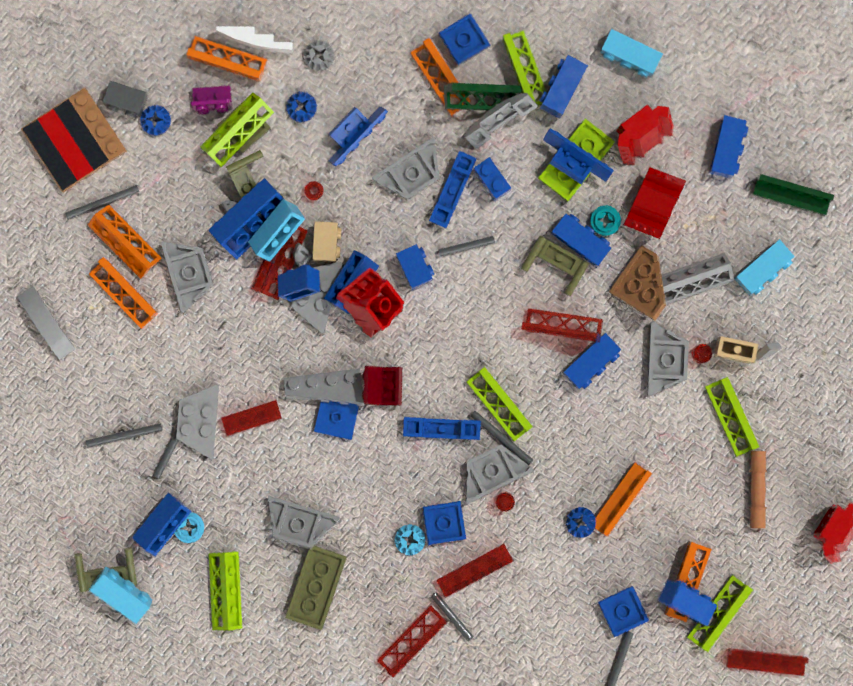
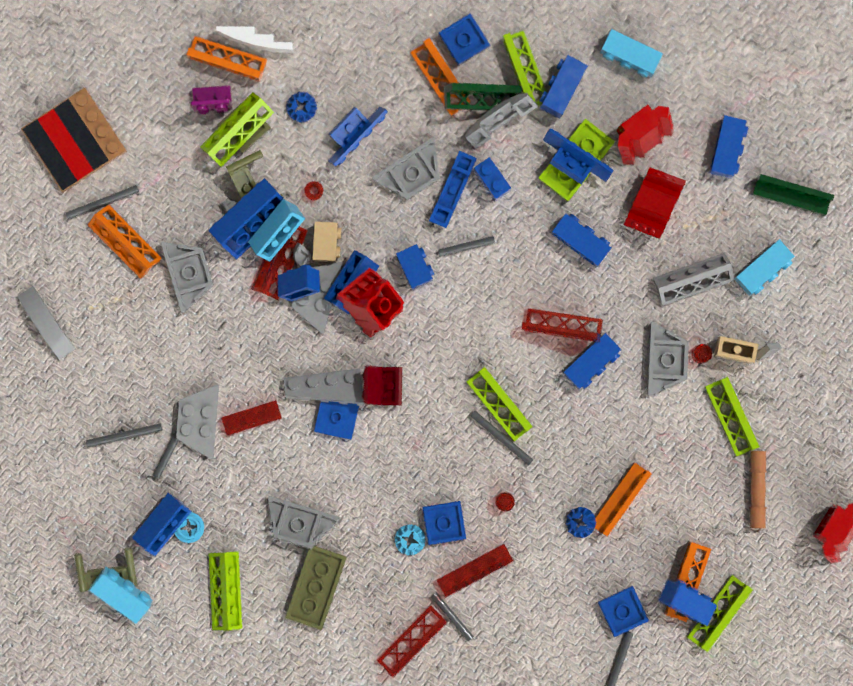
(125, 99): dark grey brick -> none
(125, 285): orange fence -> none
(161, 126): blue gear -> none
(318, 64): light grey gear -> none
(442, 428): blue slope -> none
(493, 471): light grey wing -> none
(560, 259): olive plate -> none
(613, 215): teal gear -> none
(642, 284): medium nougat plate -> none
(766, 661): clear red fence -> none

